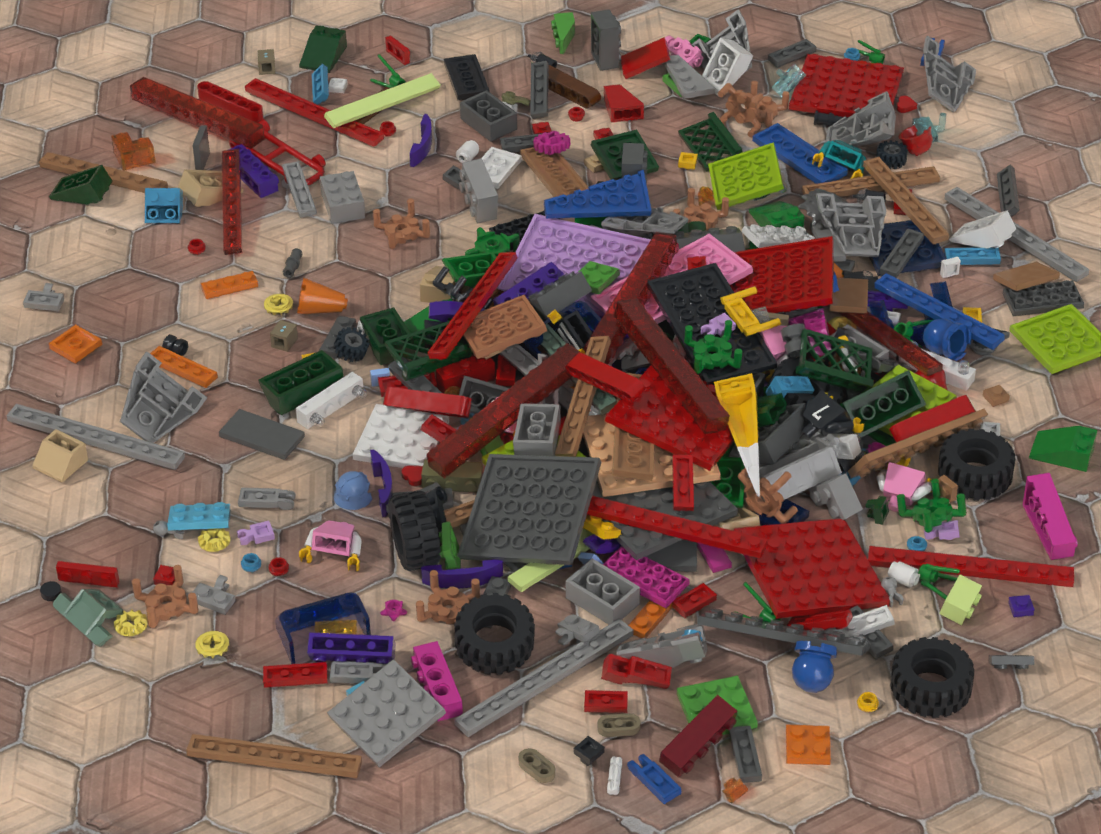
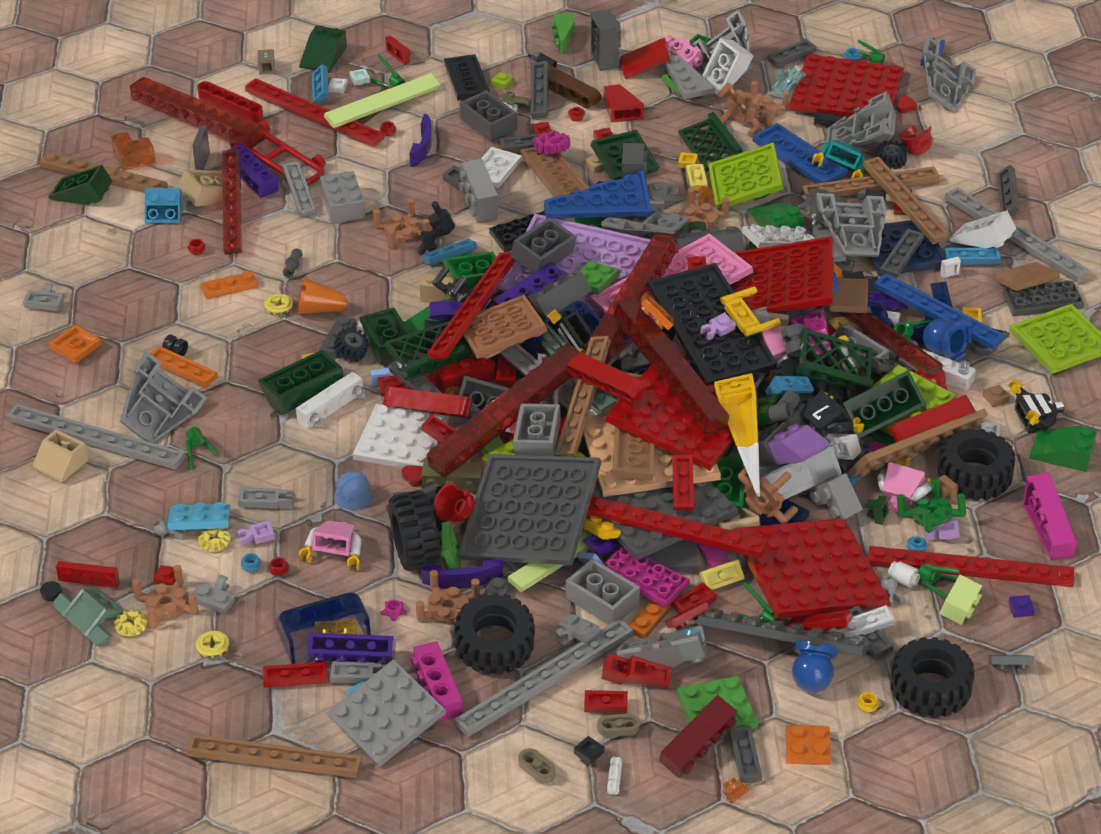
(196, 439): none -> green plant
(262, 434): dark grey tile -> none
(284, 335): dark tan brick -> none
(359, 77): none -> light aqua plate
(381, 468): dark purple slope -> none
(441, 225): none -> black piece
(453, 503): none -> red helmet
(462, 247): none -> dark azure plate
(467, 151): white brick -> none
(499, 243): green plate -> none
(502, 81): none -> lime plate
(543, 245): none -> dark grey brick
(650, 306): none -> orange plate
(655, 779): blue hinge -> none
(659, 194): none -> light grey plate
(679, 620): none -> red plate
(696, 176): none -> light yellow plate
(713, 344): green plate -> none
(722, 574): none -> light yellow plate
(784, 408): none -> dark grey piece
(796, 444): none -> medium lavender slope
(924, 123): clear light blue plate -> none
(1034, 410): none -> black torso

